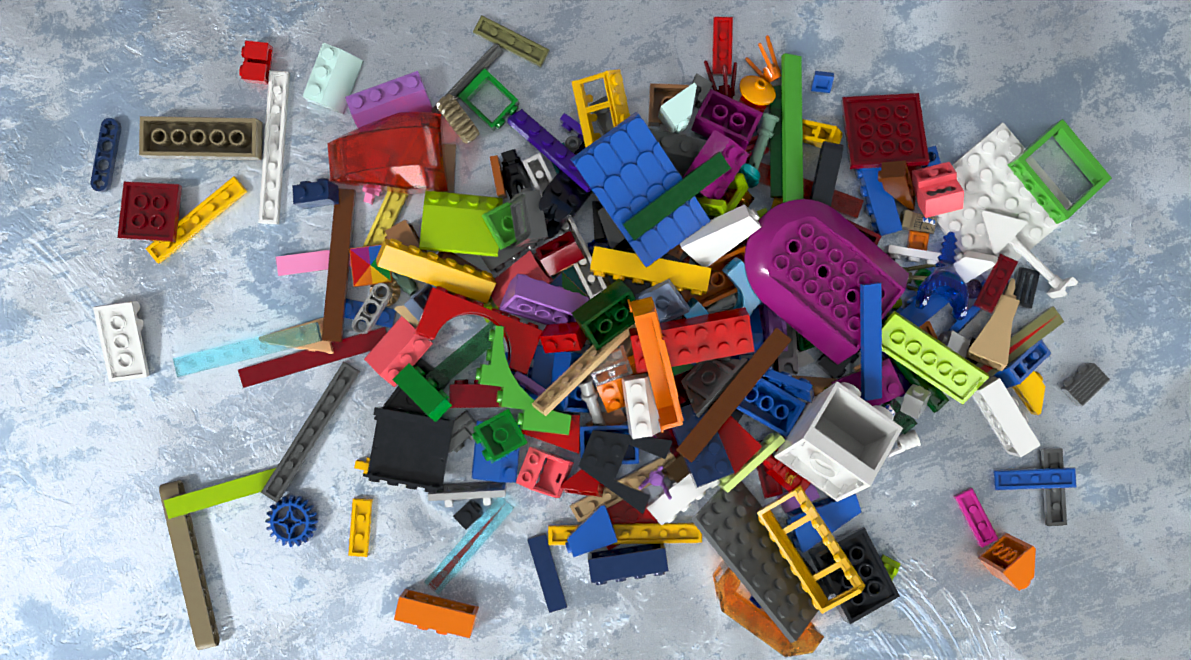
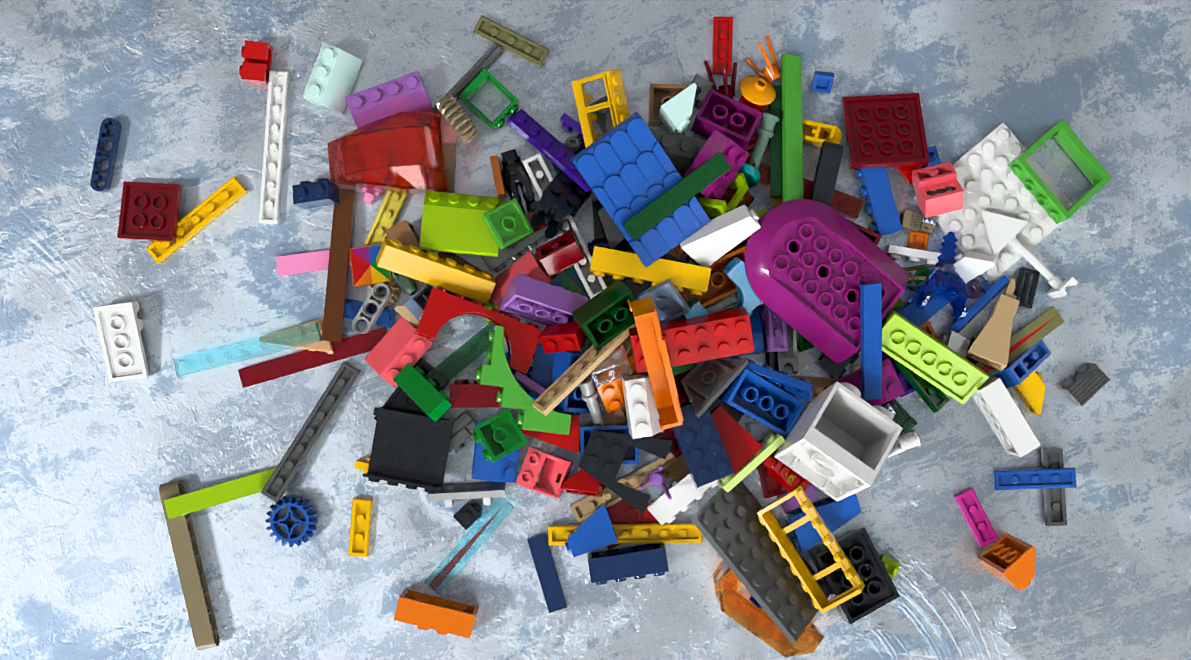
(200, 138): dark tan brick -> none
(527, 218): dark grey window -> none
(733, 395): reddish brown tile -> none
(898, 182): reddish brown slope -> none
(915, 401): light grey brick -> none
(995, 283): dark red tile -> none

